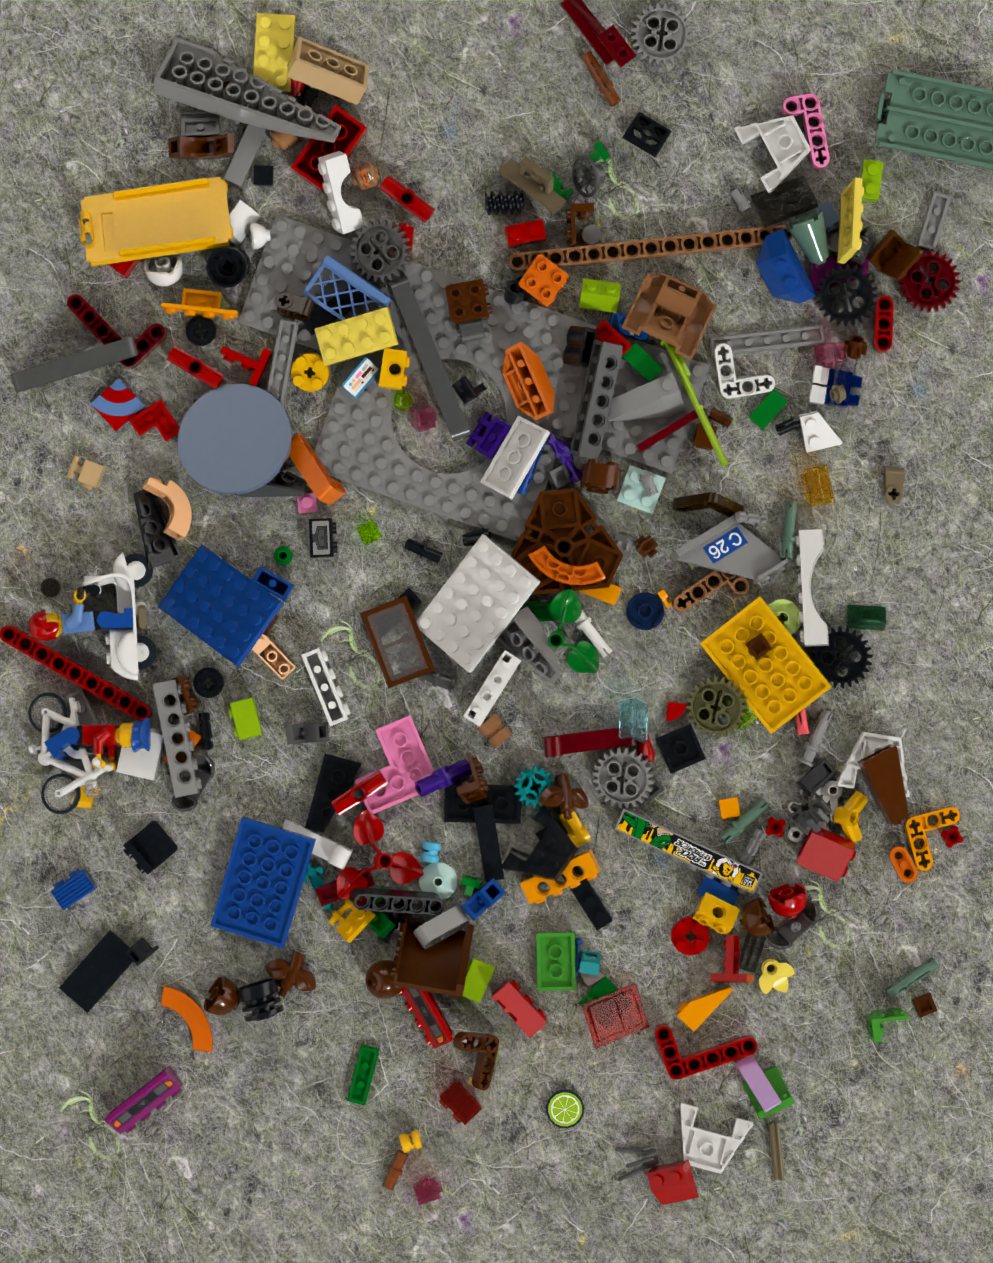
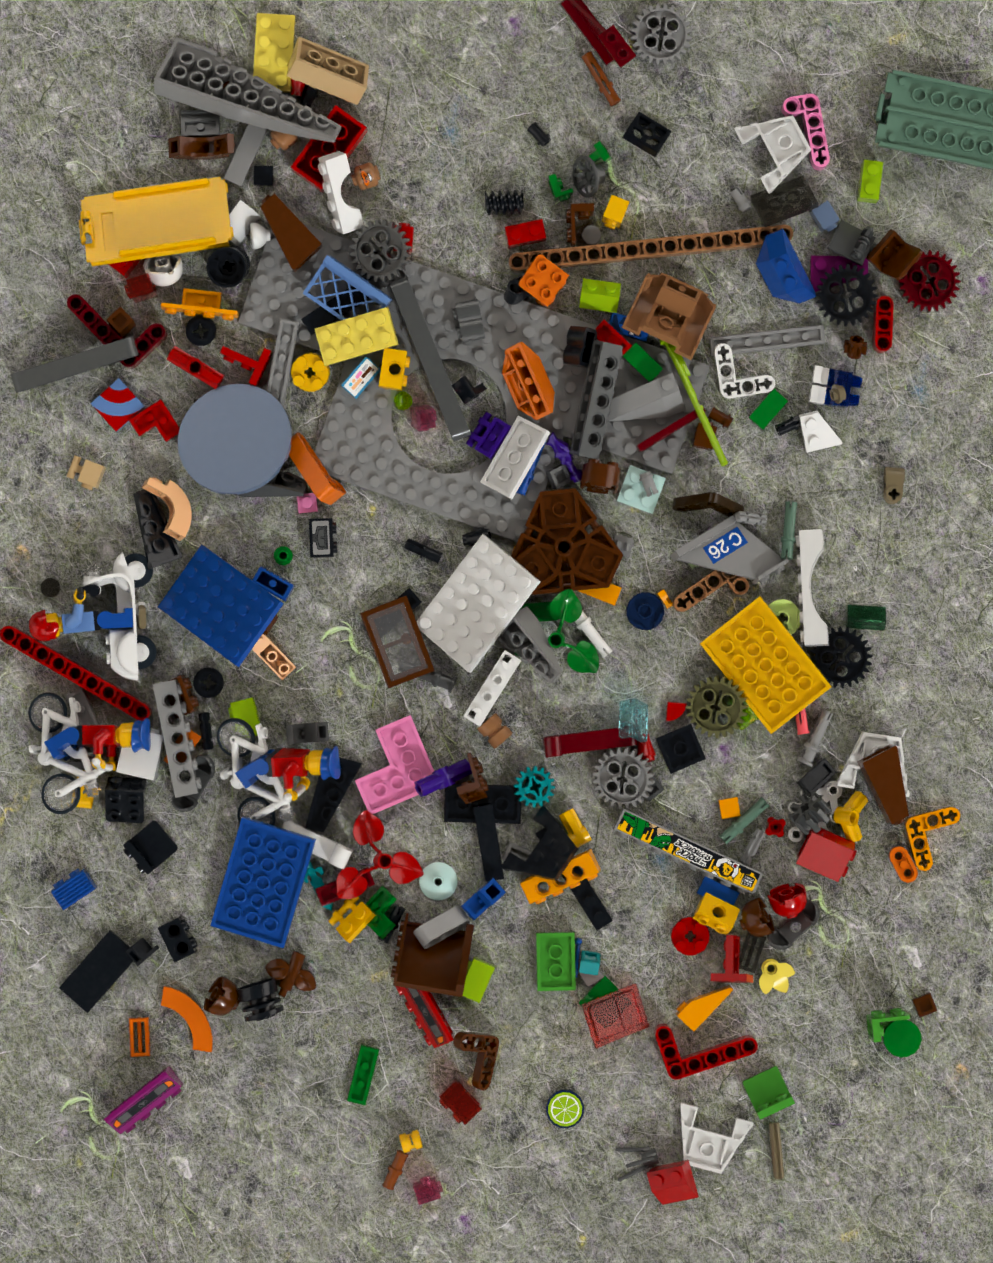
(121, 322): none -> reddish brown brick
(125, 799): none -> black bracket
(140, 288): none -> clear red brick
(147, 1037): none -> orange tile
(172, 941): none -> black brick
(238, 740): none -> piece
(292, 235): none -> reddish brown slope
(295, 307): dark brown piece -> none
(324, 685): white brick -> none
(349, 800): red piece -> none
(369, 532): clear neon green plate -> none
(379, 980): reddish brown cylinder -> none
(390, 895): black beam -> none
(397, 191): red piece -> none
(430, 852): medium azure wheel -> none
(468, 301): reddish brown bracket -> none
(470, 883): green tile -> none
(519, 1007): red wedge -> none
(534, 182): dark tan bracket -> none
(541, 137): none -> black pin
(563, 572): orange tile -> none
(564, 796): reddish brown plant -> none
(615, 212): none -> yellow brick
(646, 546): reddish brown gear -> none
(758, 1083): lavender tile -> none
(759, 646): reddish brown tile -> none
(810, 235): sand green cone -> none
(817, 485): clear yellow brick -> none
(830, 354): clear pink brick -> none
(850, 220): light yellow plate -> none
(902, 1038): none -> green tile
(903, 983): sand green pin -> none
(933, 221): light grey tile -> none
(951, 841): red plate -> none

